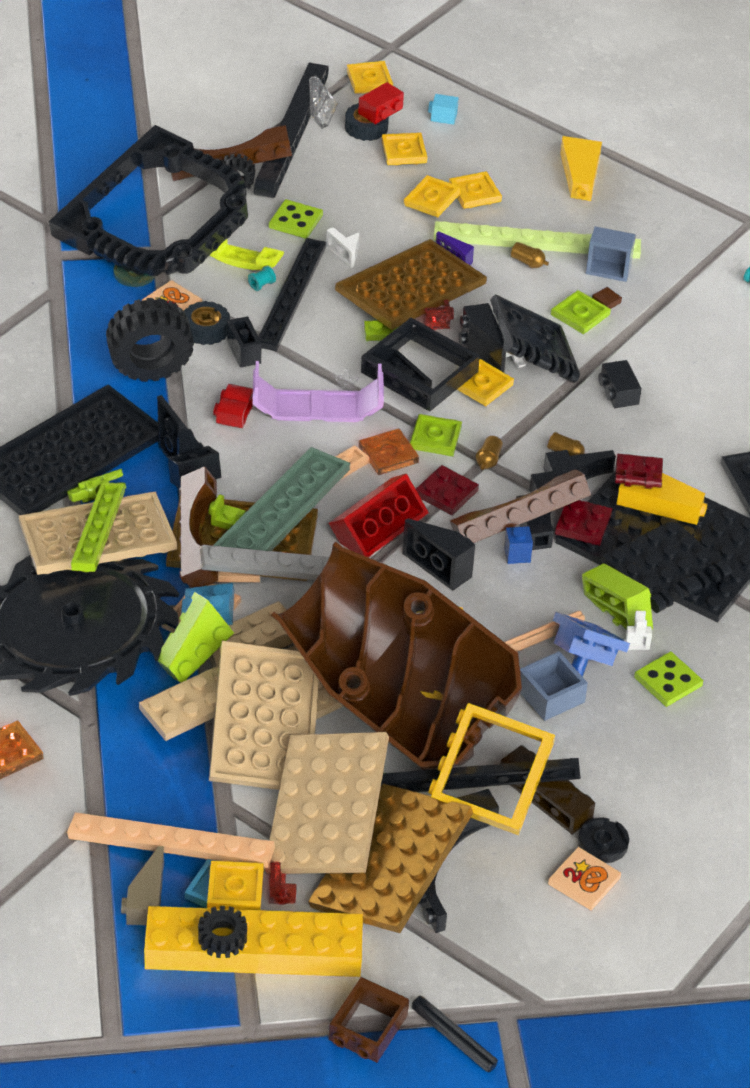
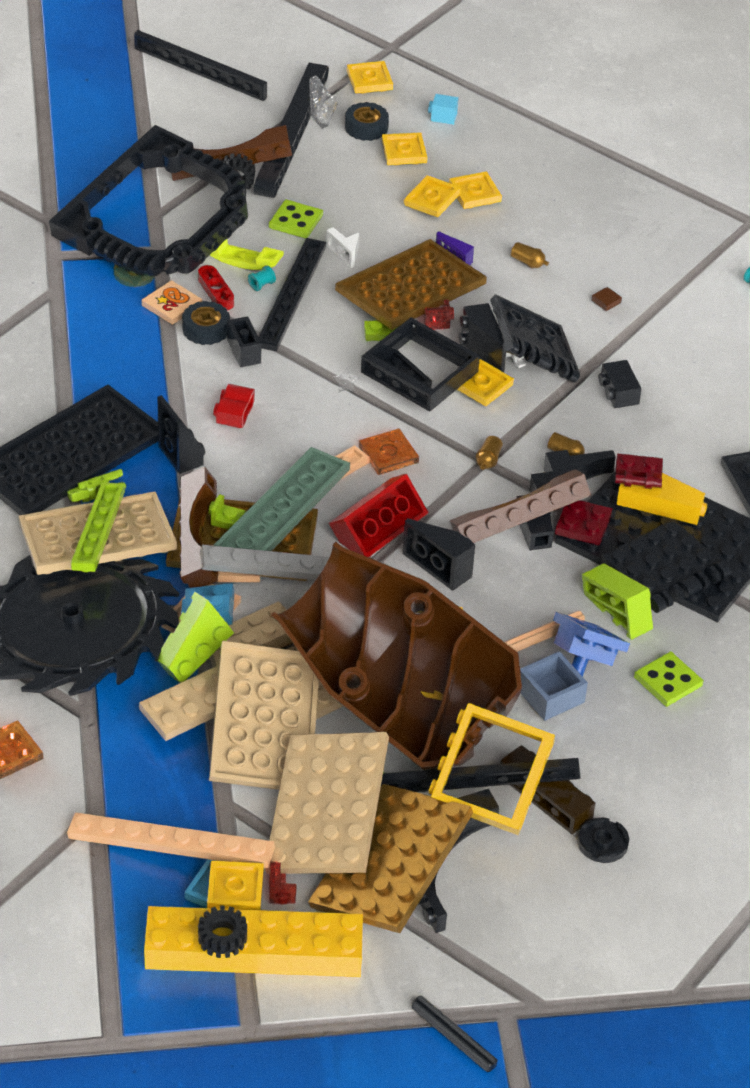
(144, 890): dark tan slope -> none
(153, 359): black tyre -> none
(192, 460): black brick -> none
(200, 65): none -> black tile
(215, 295): none -> red beam
(318, 404): lavender windscreen -> none
(379, 999): reddish brown window -> none
(381, 103): red brick -> none
(436, 435): lime tile -> none
(447, 490): dark red plate -> none
(509, 236): yellowish green plate -> none
(518, 545): blue brick -> none
(580, 165): yellow slope -> none
(580, 312): lime tile -> none
(584, 878): light nougat tile -> none
(610, 254): sand blue piece -> none
(640, 634): white plate -> none

